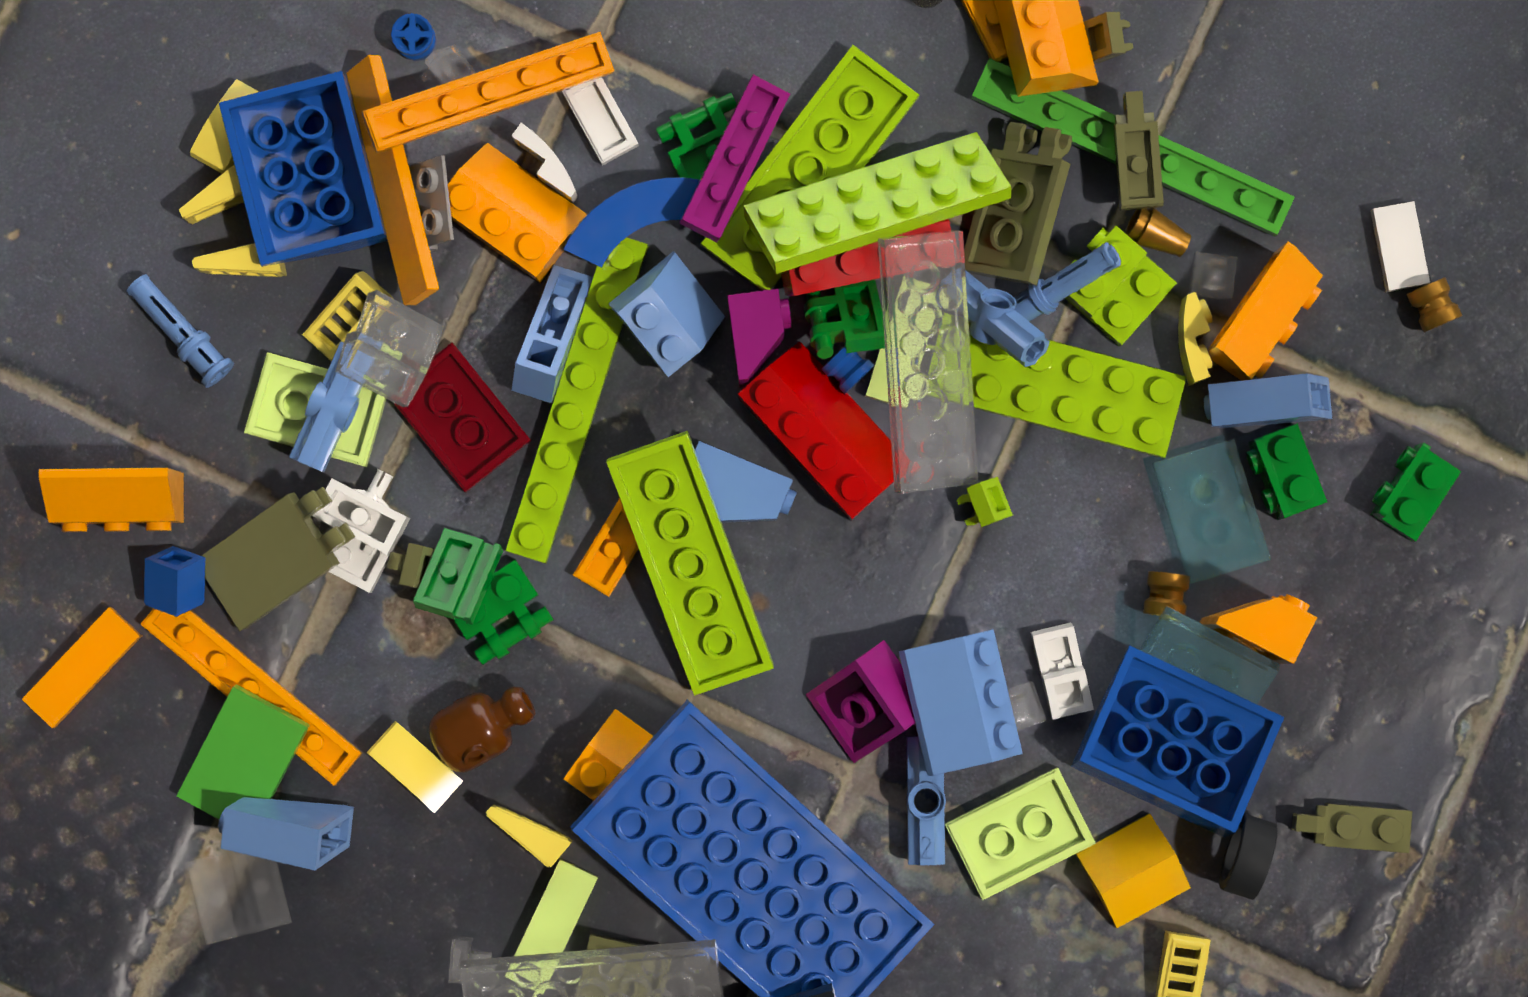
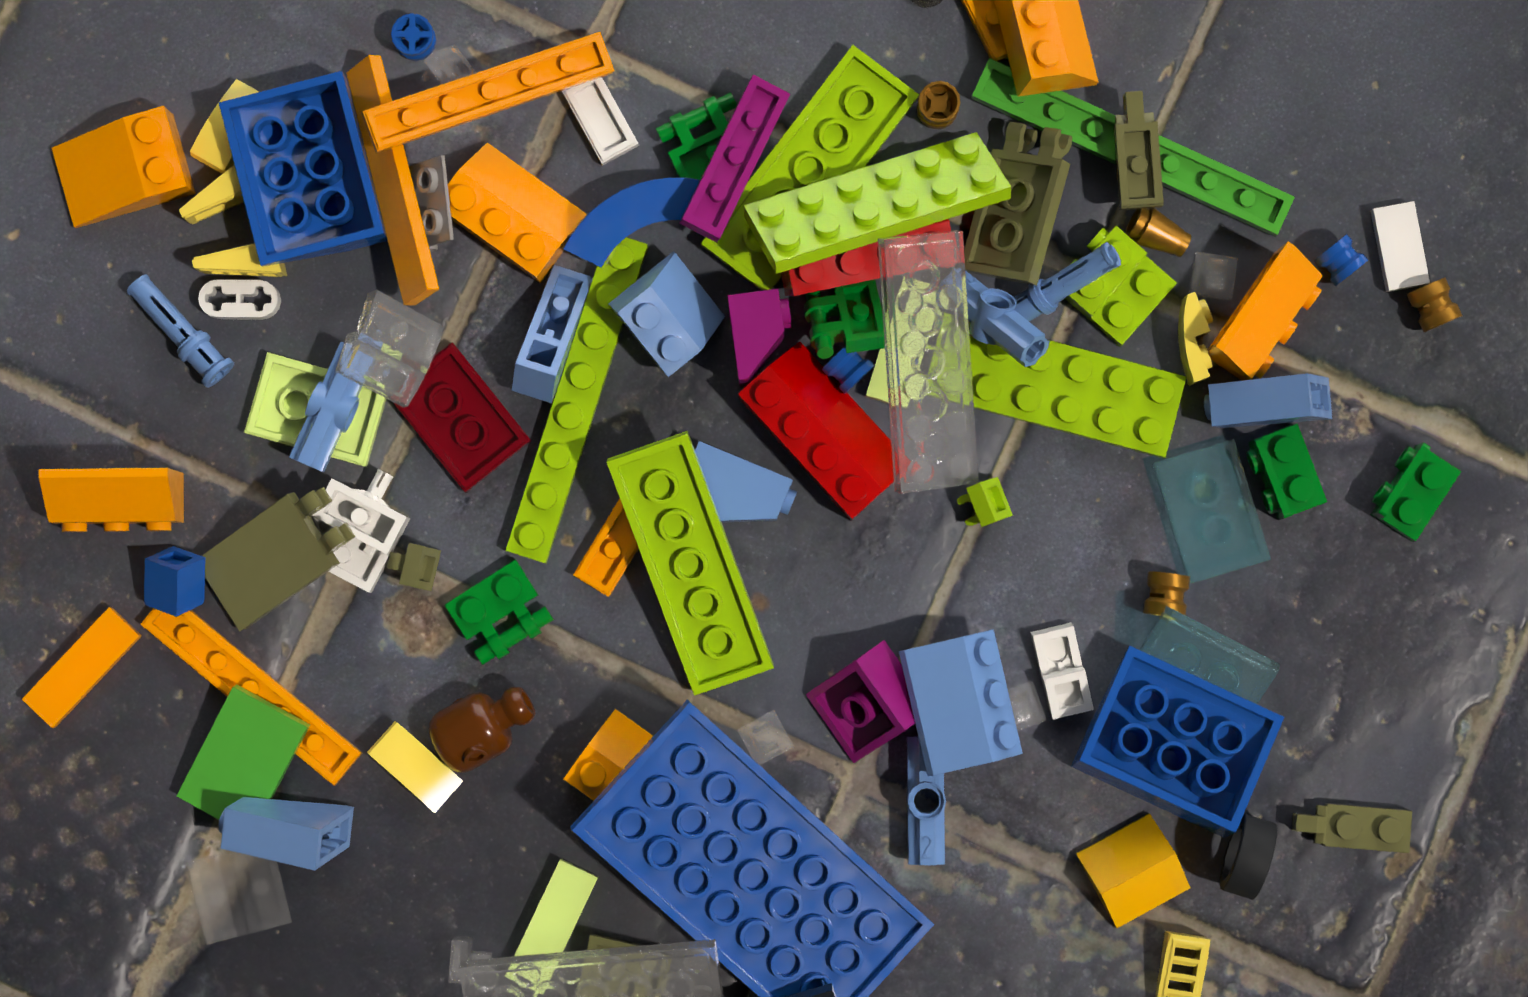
(123, 167): none -> light orange slope
(239, 289): none -> white beam
(313, 334): light yellow slope -> none
(457, 576): green plate -> none
(536, 838): light yellow slope -> none
(552, 170): white slope -> none
(765, 737): none -> clear tile
(941, 98): none -> pearl gold wheel
(1019, 833): yellowish green tile -> none
(1106, 36): olive tile -> none
(1268, 626): light orange slope -> none
(1341, 260): none -> blue wheel

